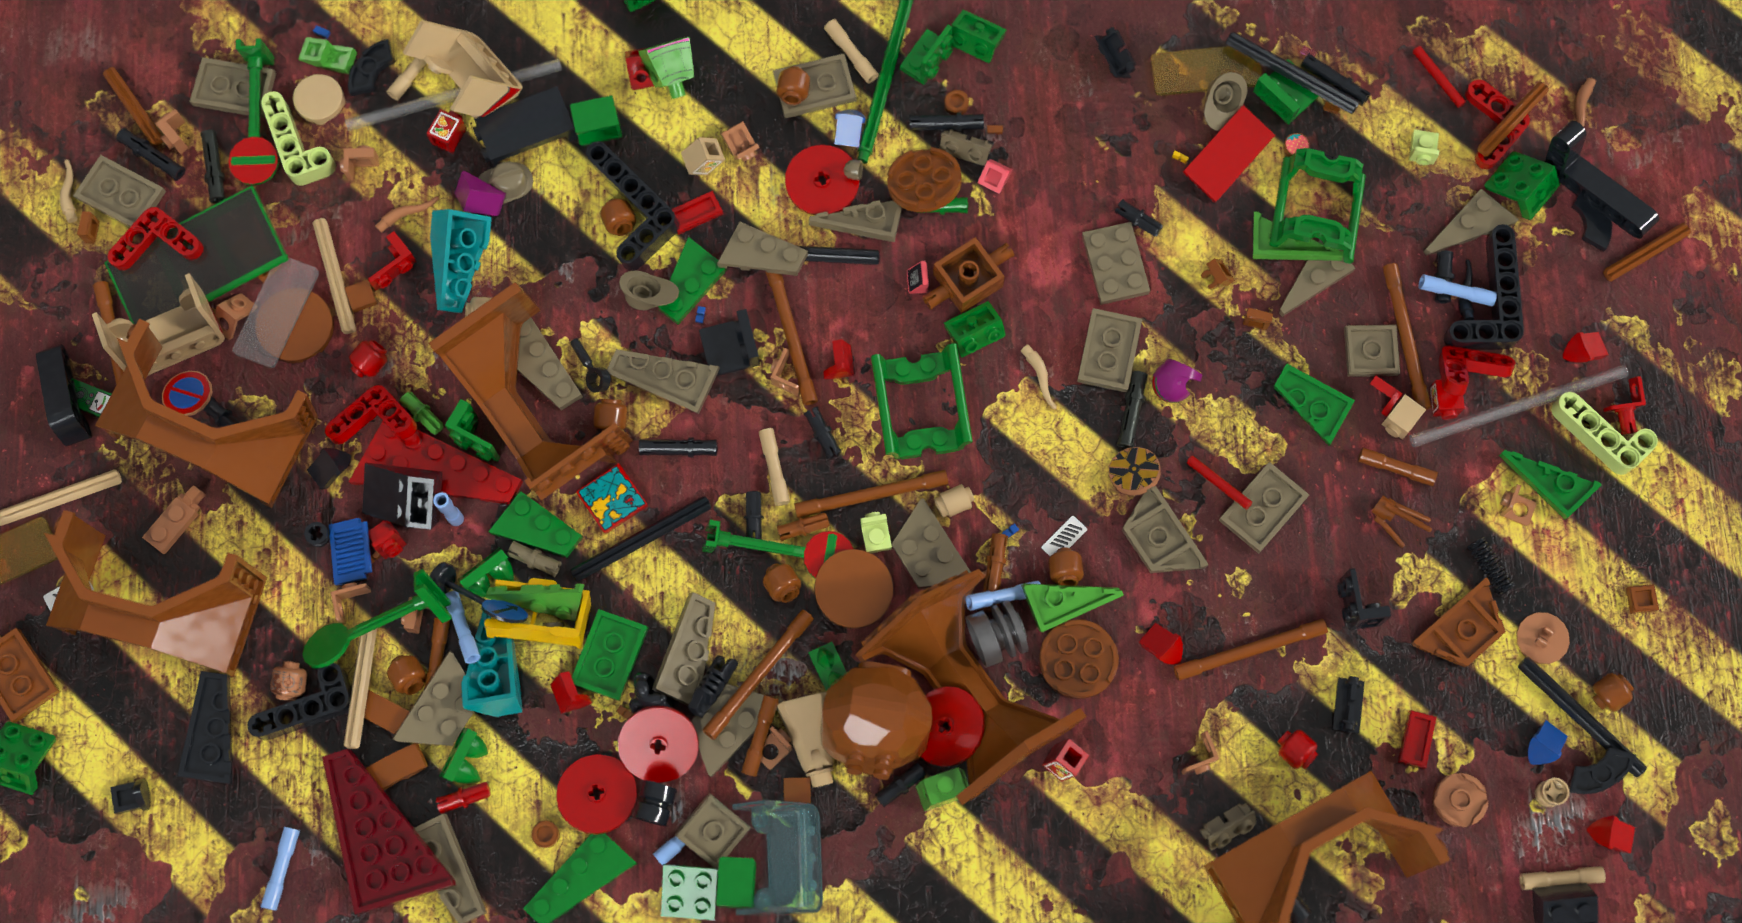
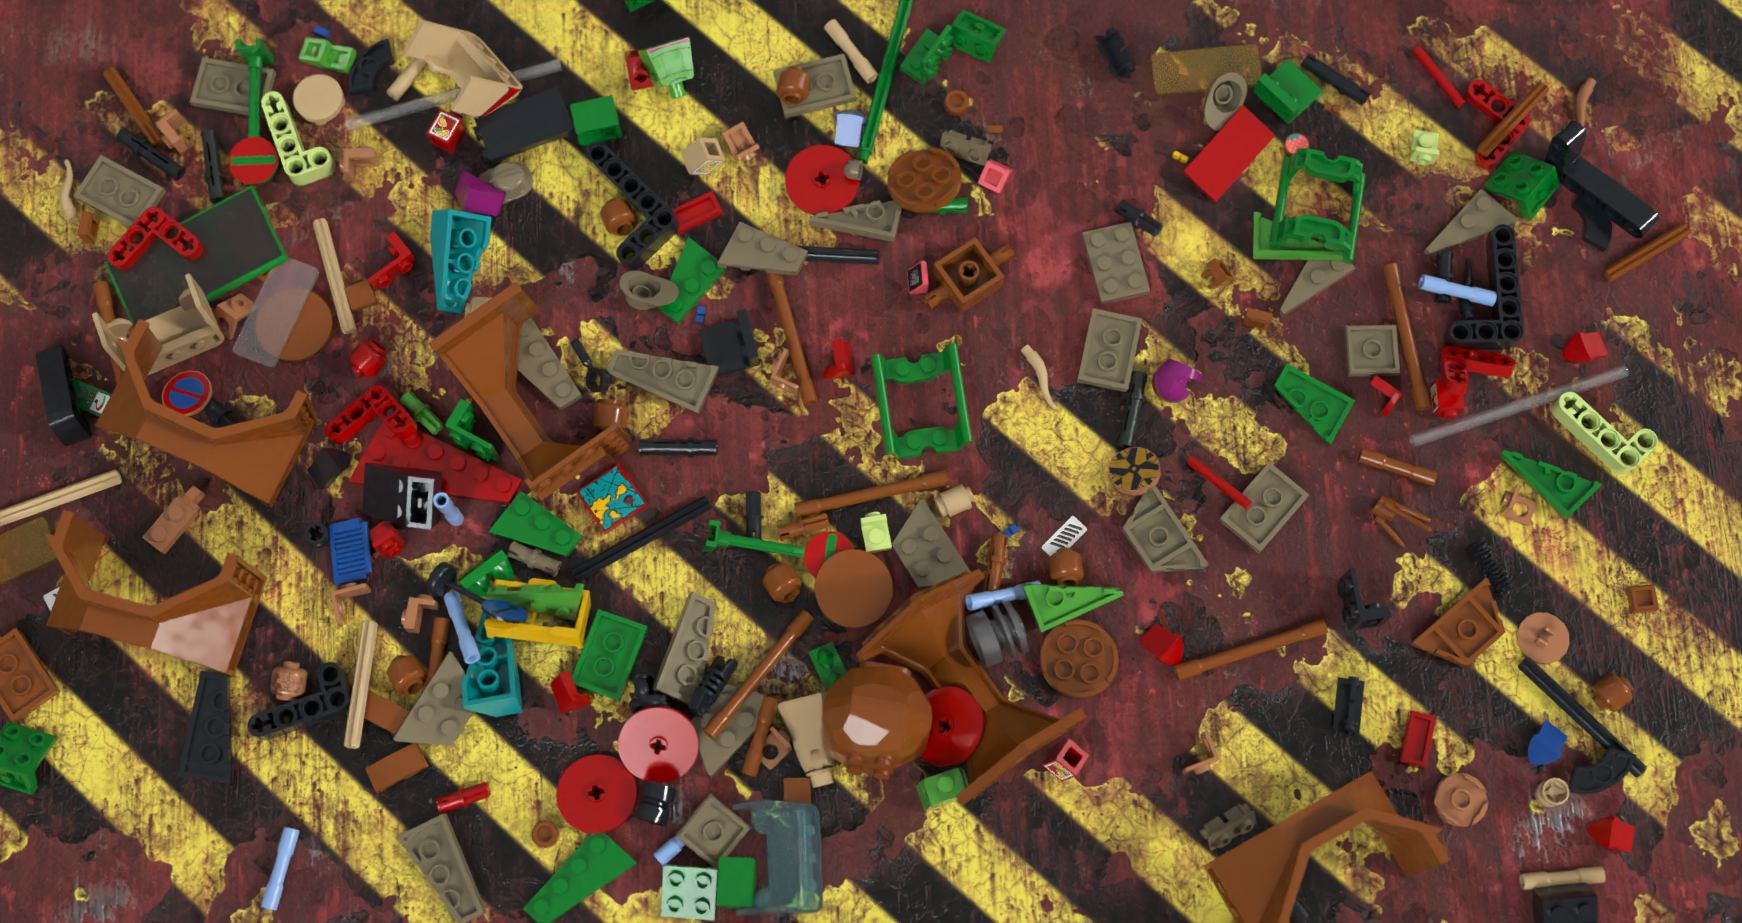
(131, 796): black tile -> none
(333, 639): green piece -> none
(378, 845): dark red wing -> none
(395, 214): nougat animal -> none
(456, 767): green tile -> none
(770, 451): tan piece -> none
(822, 432): black pin -> none
(900, 784): black pin -> none
(947, 122): black pin -> none
(975, 328): green bracket -> none
(1292, 72): black axle -> none
(1297, 749): red head -> none
(1403, 417): tan brick -> none
(1626, 411): red bracket -> none

